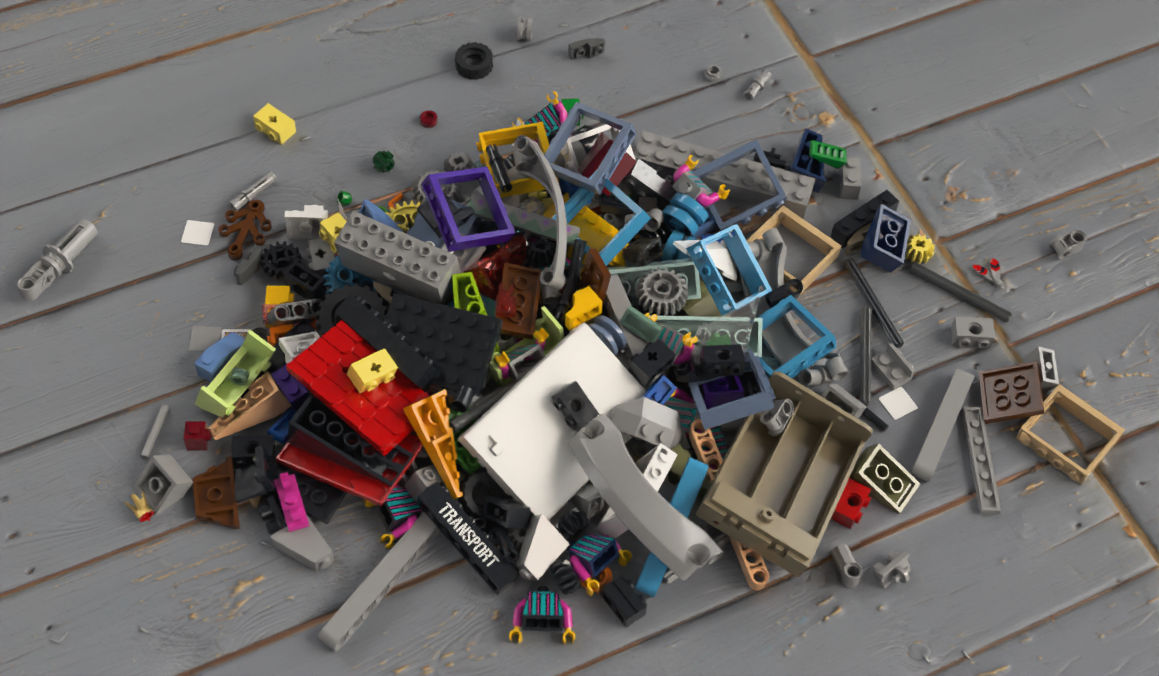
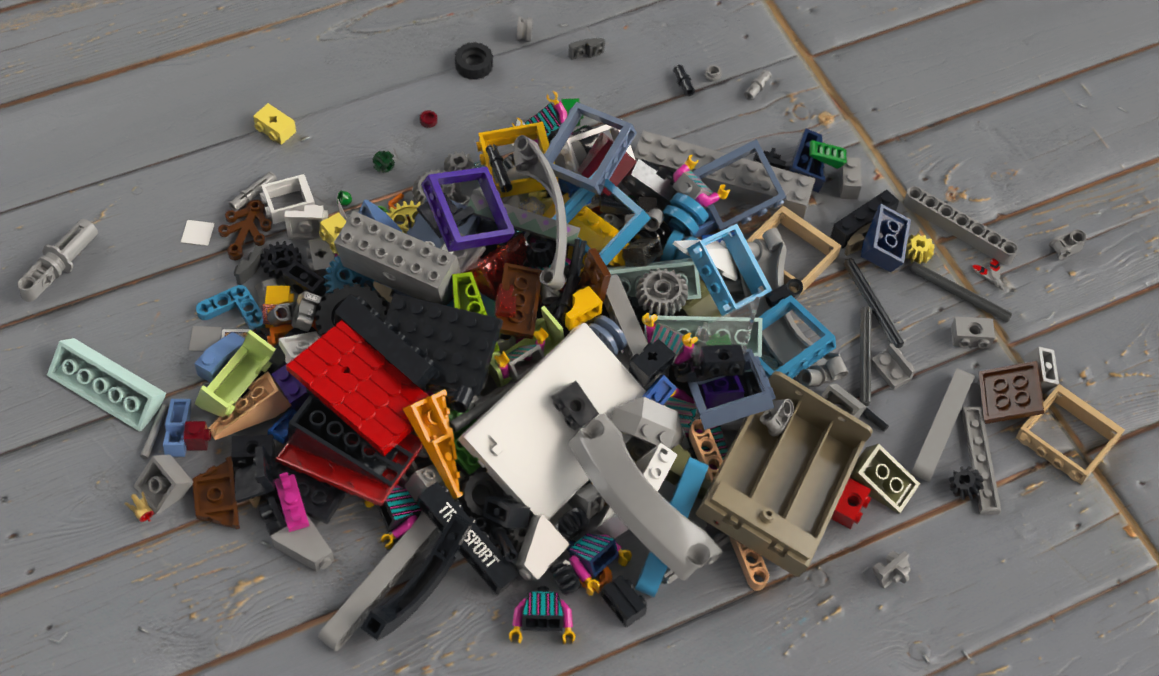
(105, 383): none -> light aqua slope
(178, 413): none -> medium blue slope
(239, 302): none -> dark azure beam
(239, 376): sand green bush -> none
(261, 287): none -> light grey piece
(284, 187): none -> white window
(305, 310): none -> dark grey leg
(372, 371): light yellow brick -> none
(405, 603): none -> black arch
(640, 325): sand green tile -> none
(684, 80): none -> black pin
(846, 564): light grey piece -> none
(898, 403): white sticker -> none
(960, 225): none -> light grey beam
(972, 485): none -> black gear

